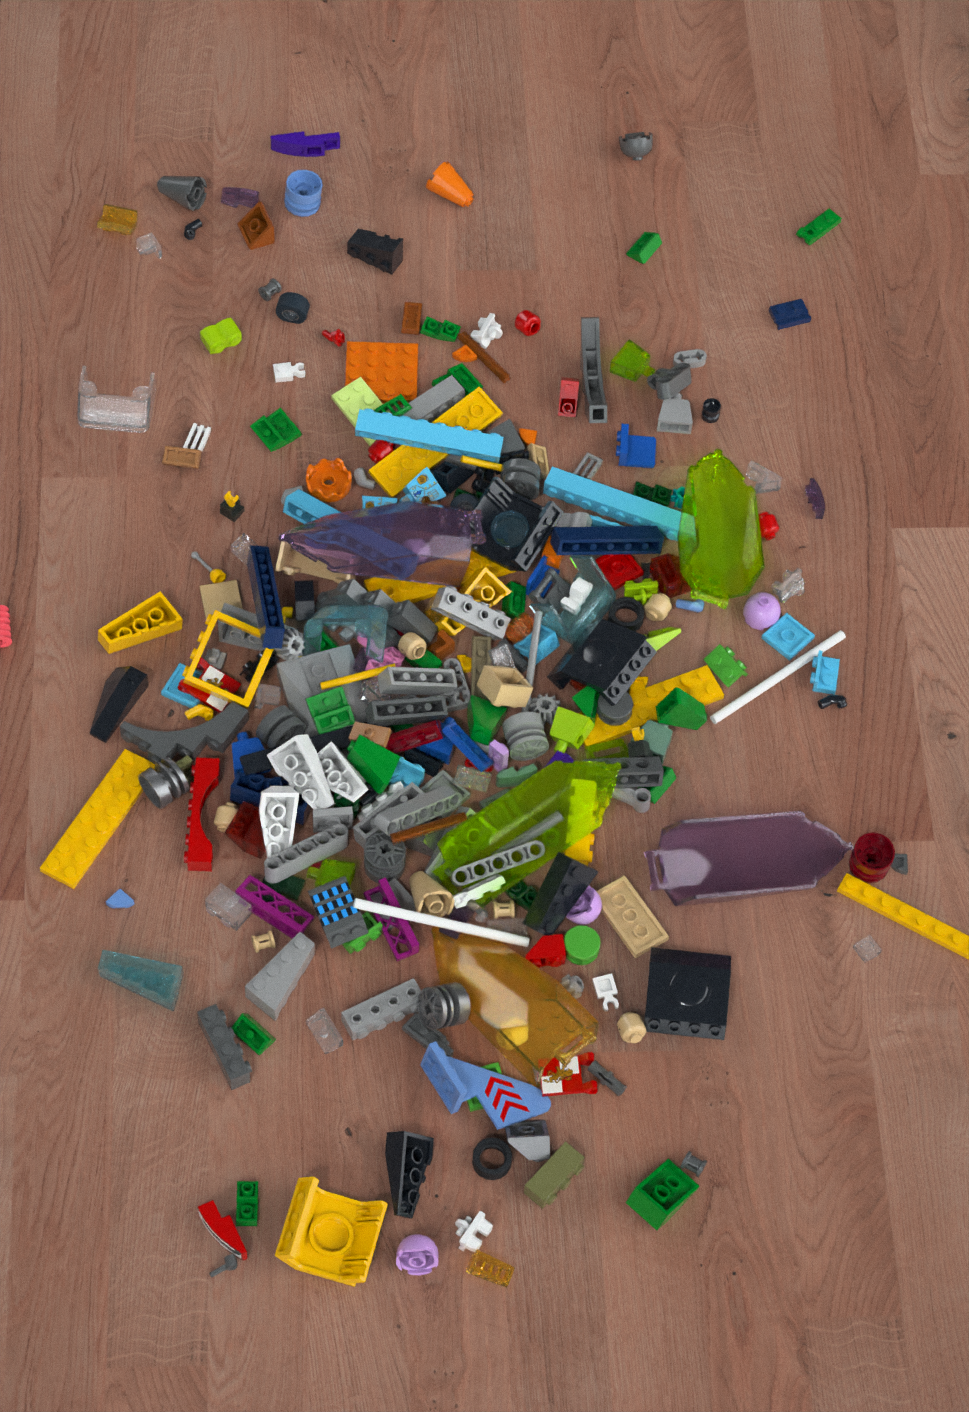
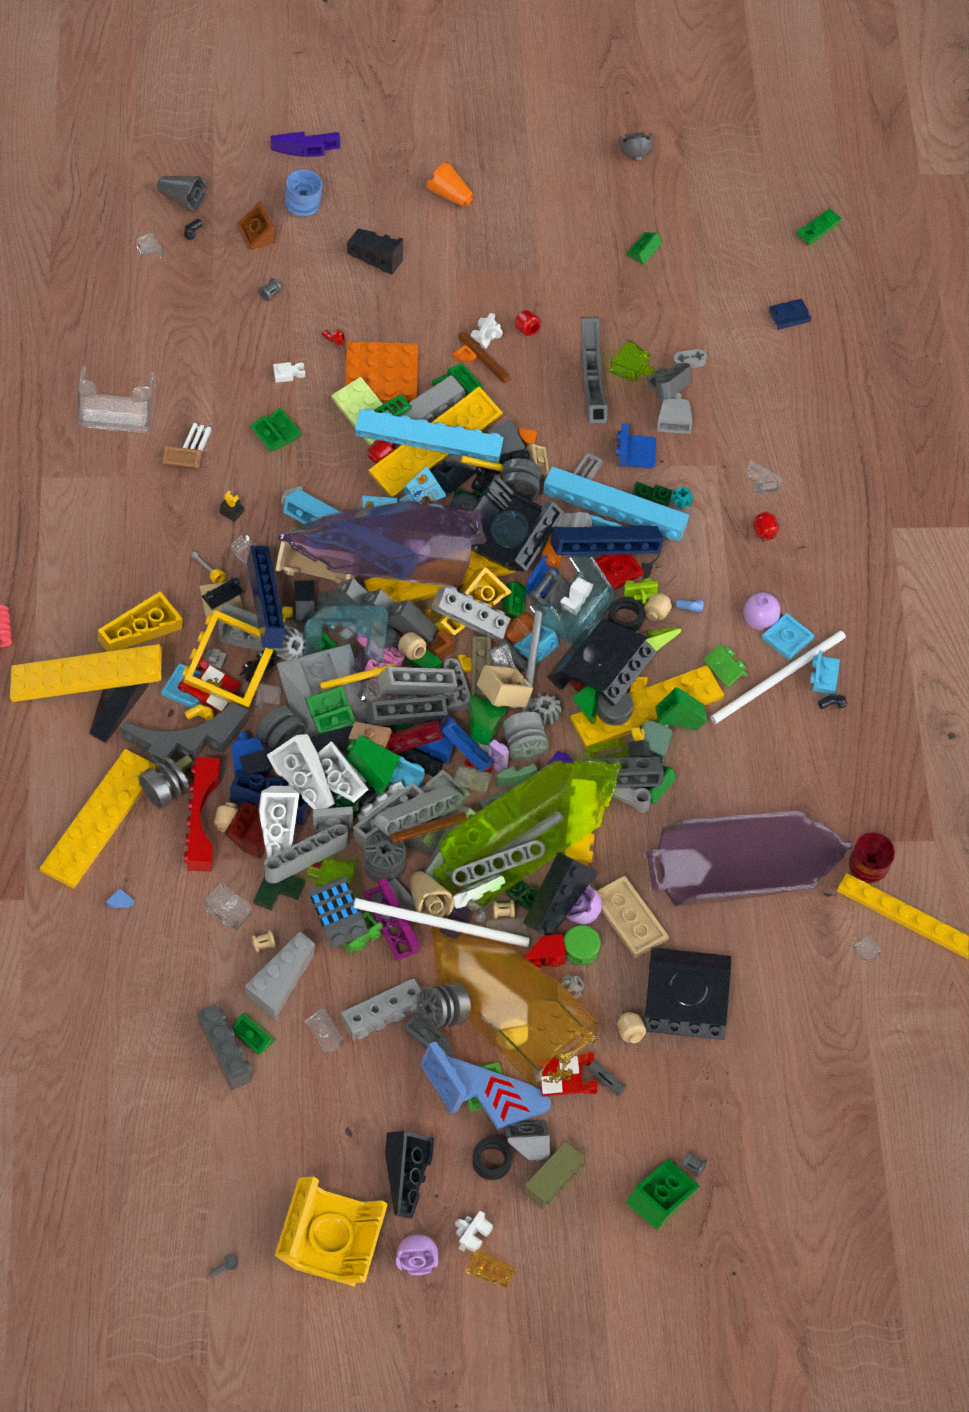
(86, 673): none -> yellow plate
(118, 219): clear yellow bracket -> none
(145, 977): clear light blue wedge -> none
(220, 336): lime brick -> none
(222, 1229): red slope -> none
(223, 593): none -> black hinge
(234, 196): clear purple slope -> none
(247, 1203): green slope -> none
(272, 915): magenta fence -> none
(292, 307): black wheel -> none
(324, 471): orange plate -> none
(361, 479): light grey arm -> none
(411, 318): dark orange plate -> none
(442, 331): green slope -> none
(568, 397): red slope -> none
(569, 729): lime torso -> none
(605, 989): white plate -> none
(666, 571): clear red slope -> none
(711, 410): black wheel -> none
(719, 532): clear neon green windscreen -> none
(792, 585): clear hips -> none
(815, 498): clear purple slope -> none
(900, 863): dark grey tile -> none

